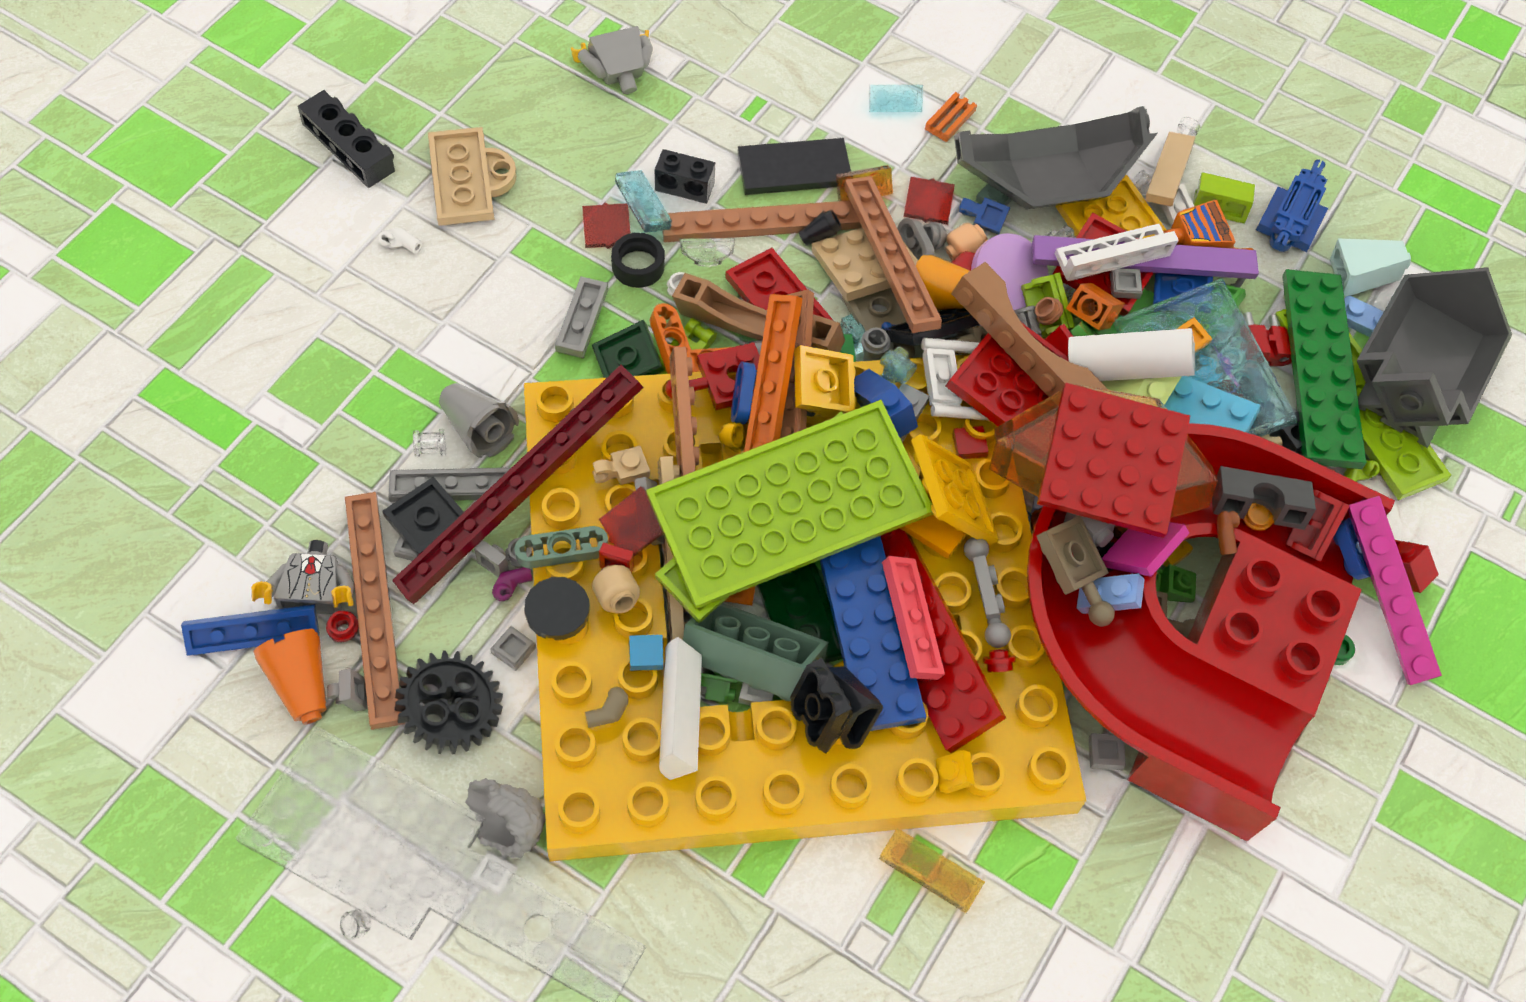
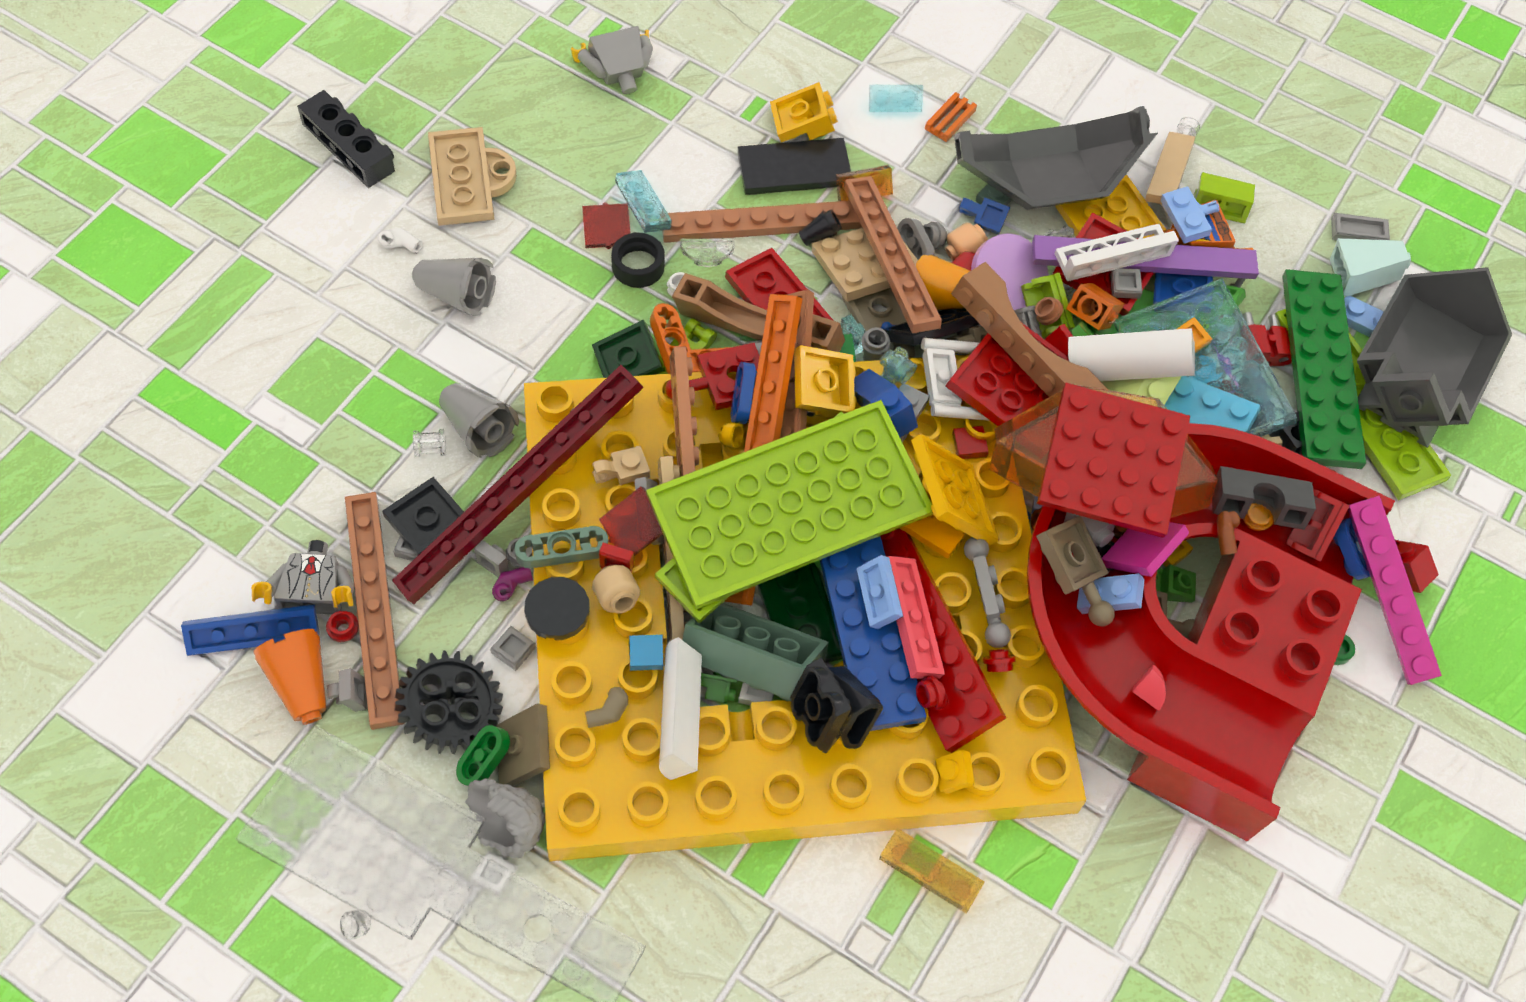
(458, 483): light grey tile -> none
(459, 282): none -> light grey cone
(483, 752): none -> green plate
(528, 746): none -> dark tan plate
(581, 317): light grey plate -> none
(684, 176): black brick -> none
(804, 113): none -> yellow plate
(879, 592): none -> light blue plate
(929, 200): clear red piece -> none
(930, 693): none -> red plate
(1106, 752): light grey plate -> none
(1142, 181): clear hinge -> none
(1151, 688): none -> coral tile
(1188, 214): none -> light blue plate
(1295, 215): blue piece -> none
(1359, 227): none -> light grey tile
(1369, 470): lime arm -> none

